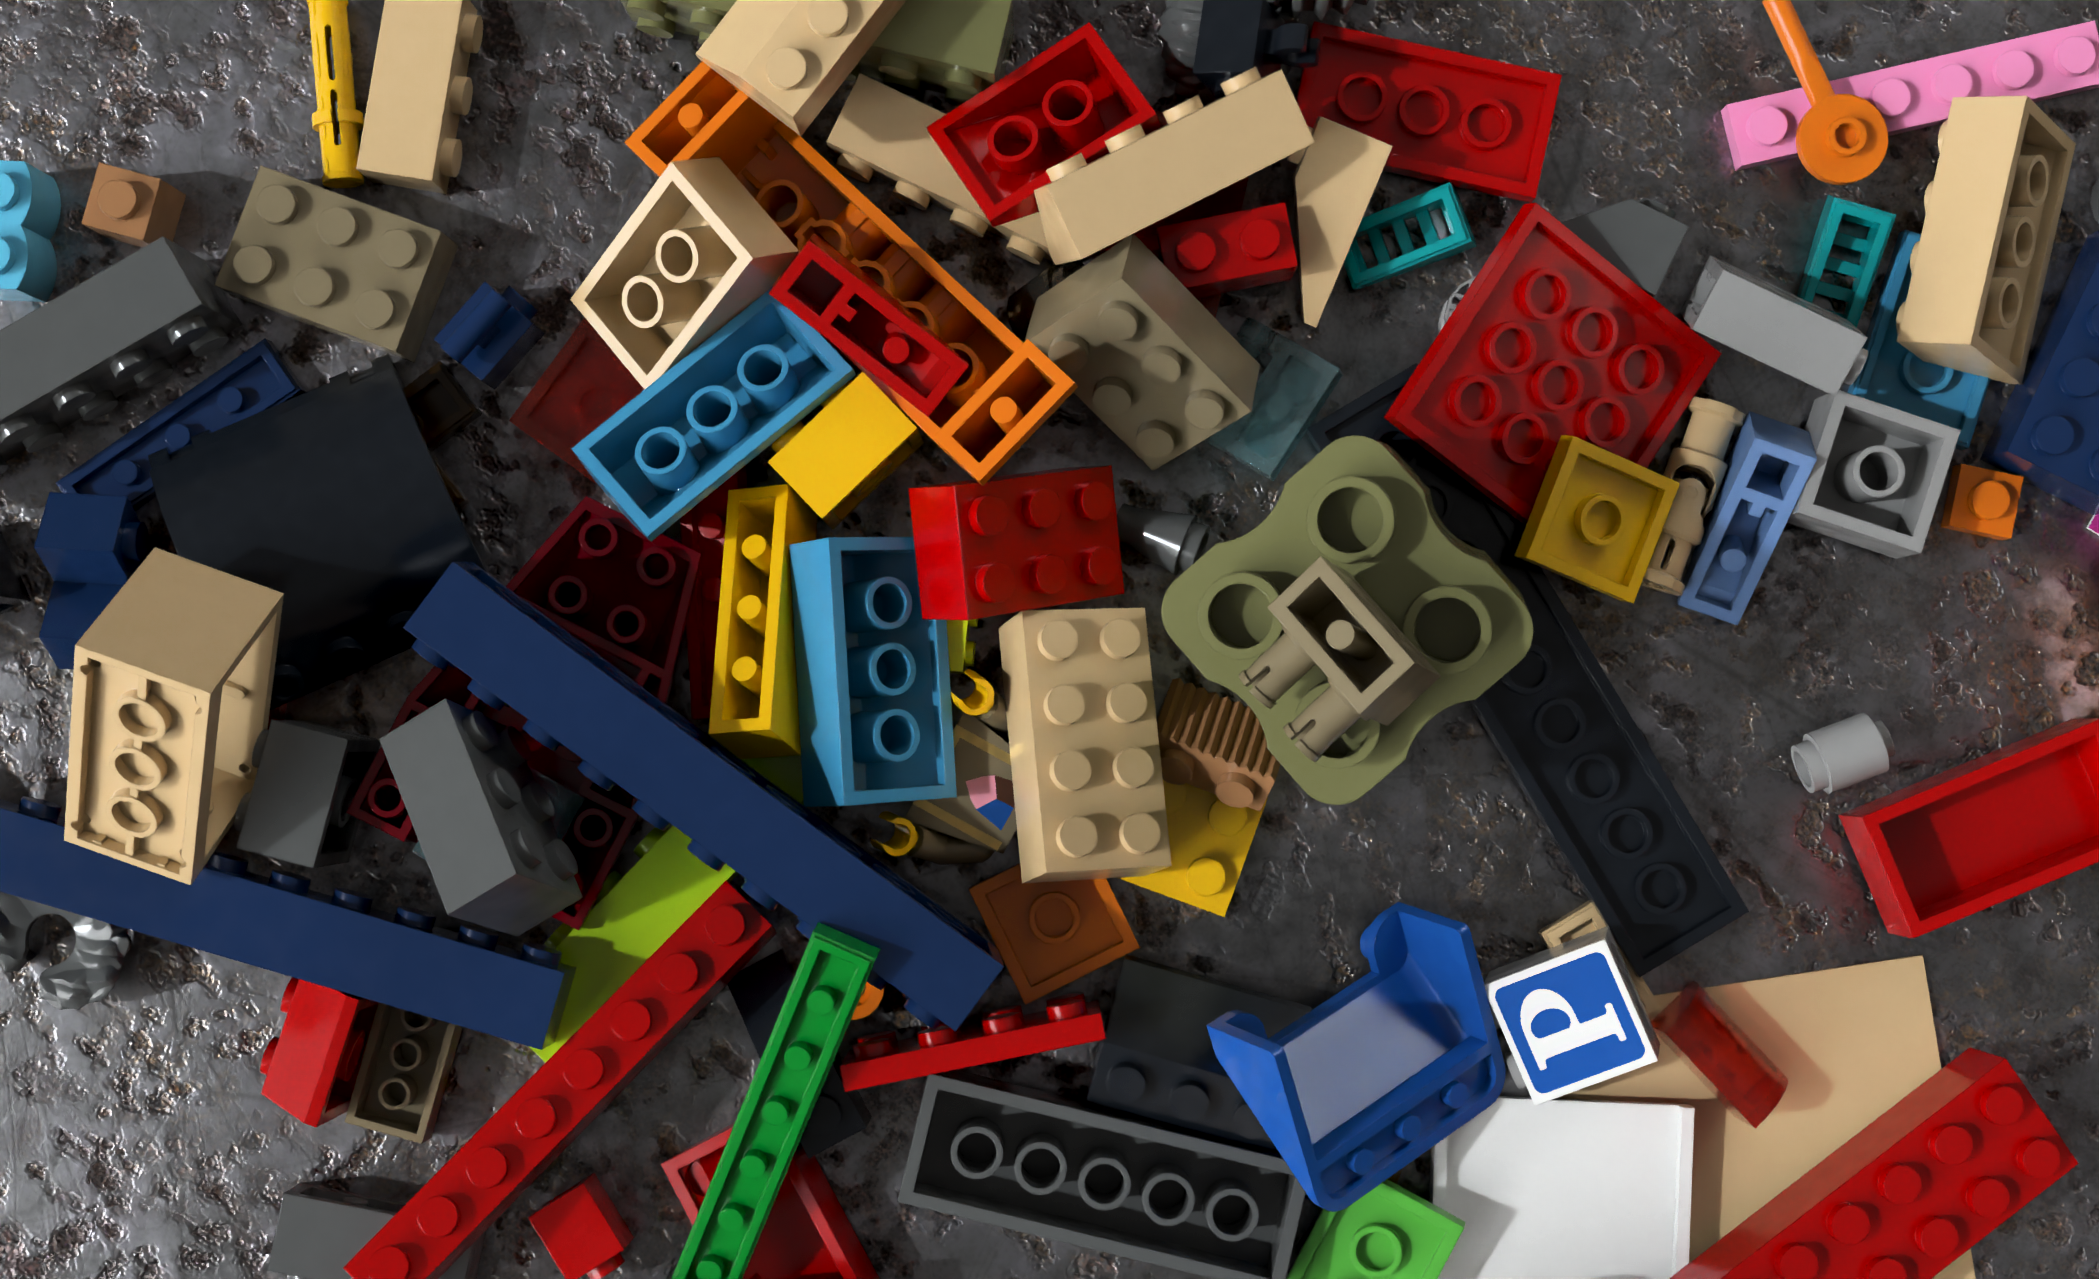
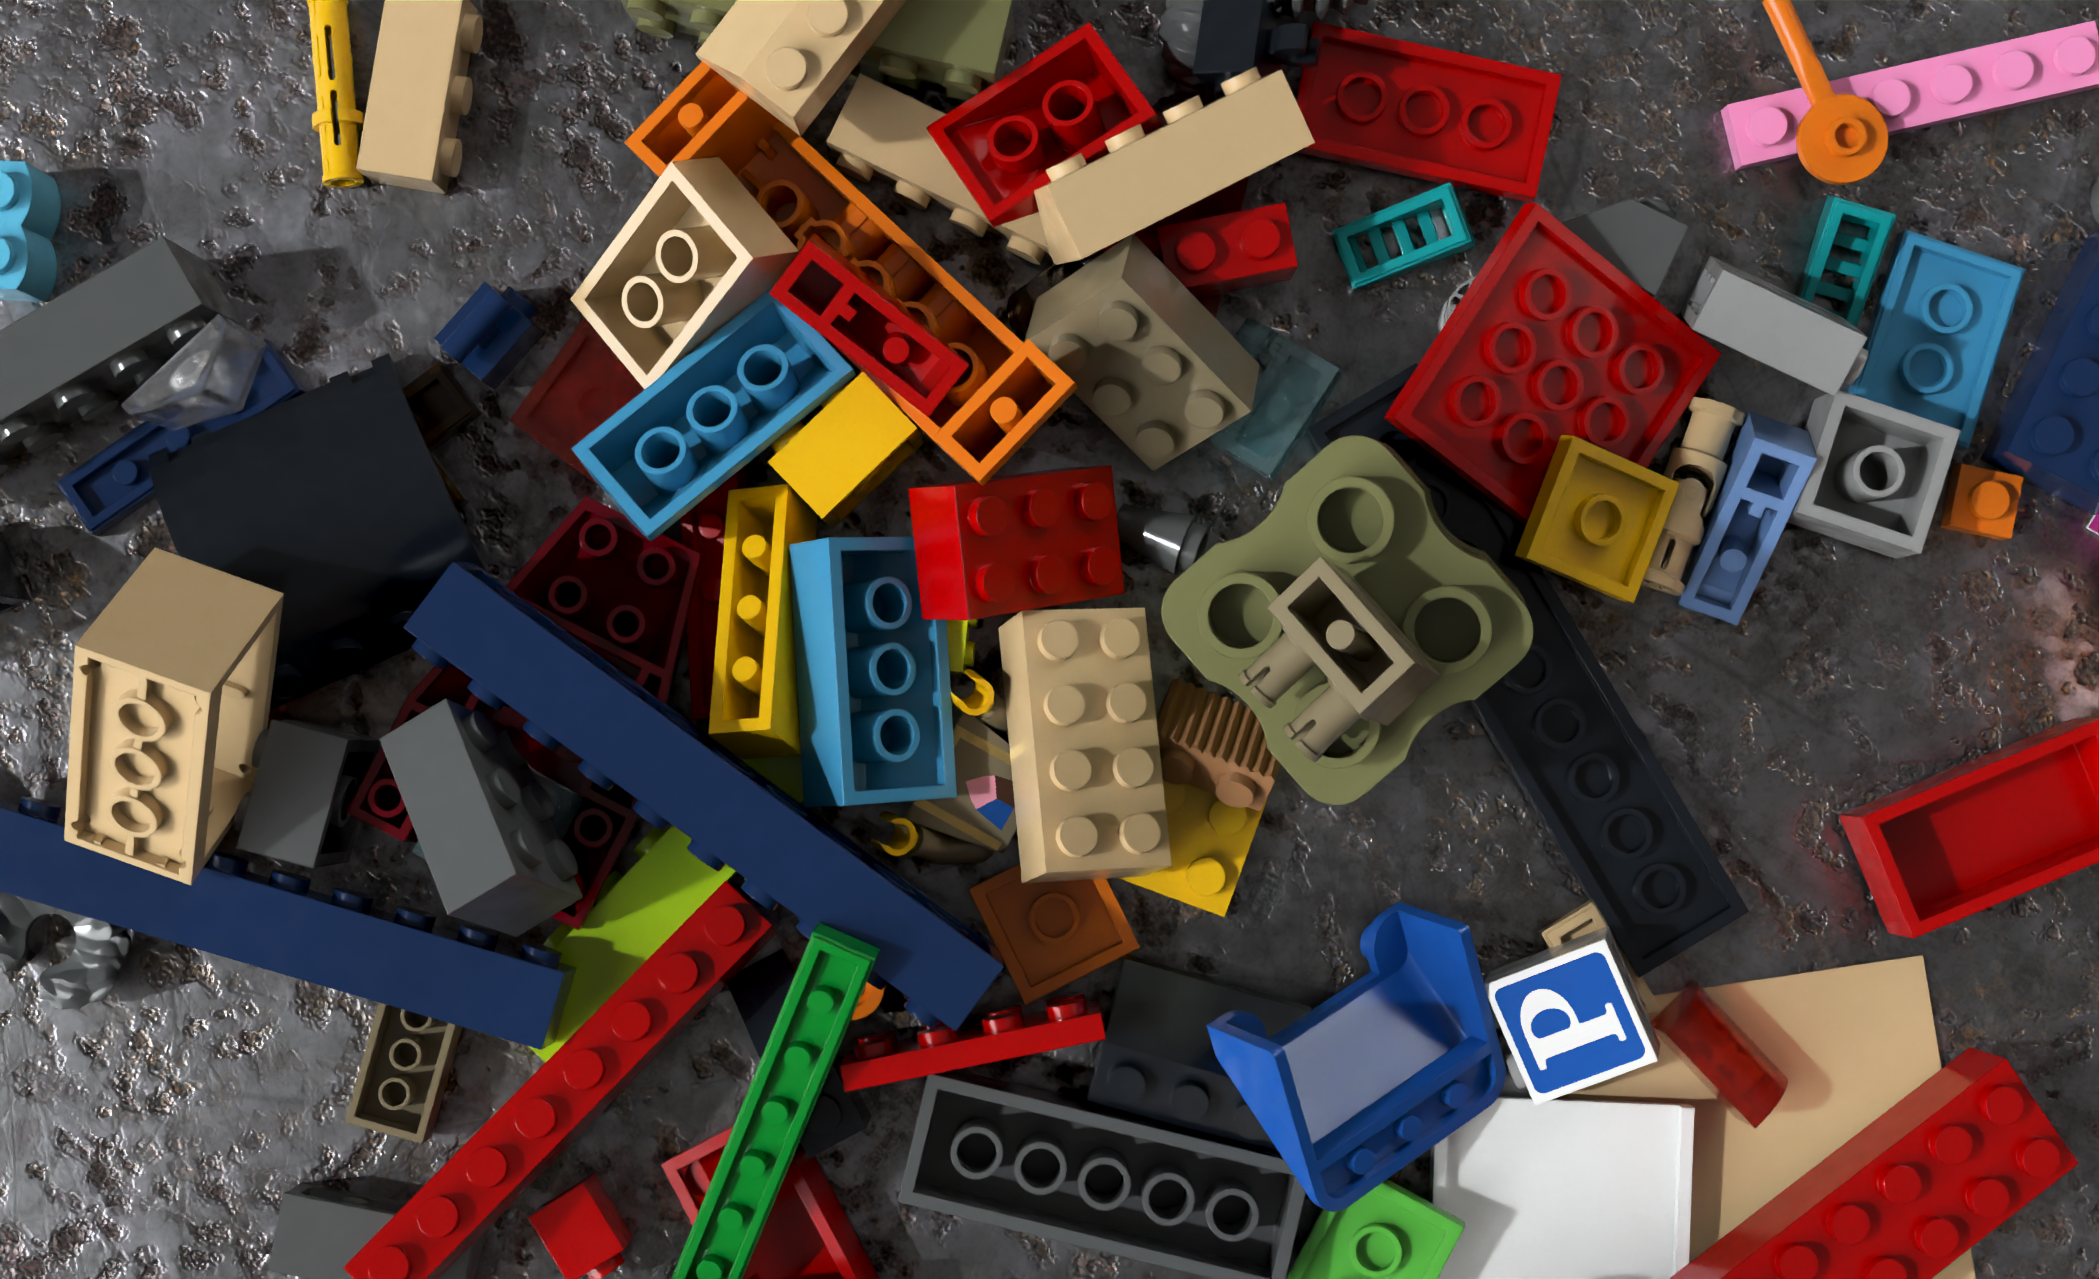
(90, 552): dark blue brick -> none
(132, 206): medium nougat brick -> none
(202, 379): none -> clear slope
(318, 1051): red slope -> none
(337, 263): dark tan brick -> none
(1330, 199): tan slope -> none
(1843, 754): light grey brick -> none
(1986, 237): tan slope -> none

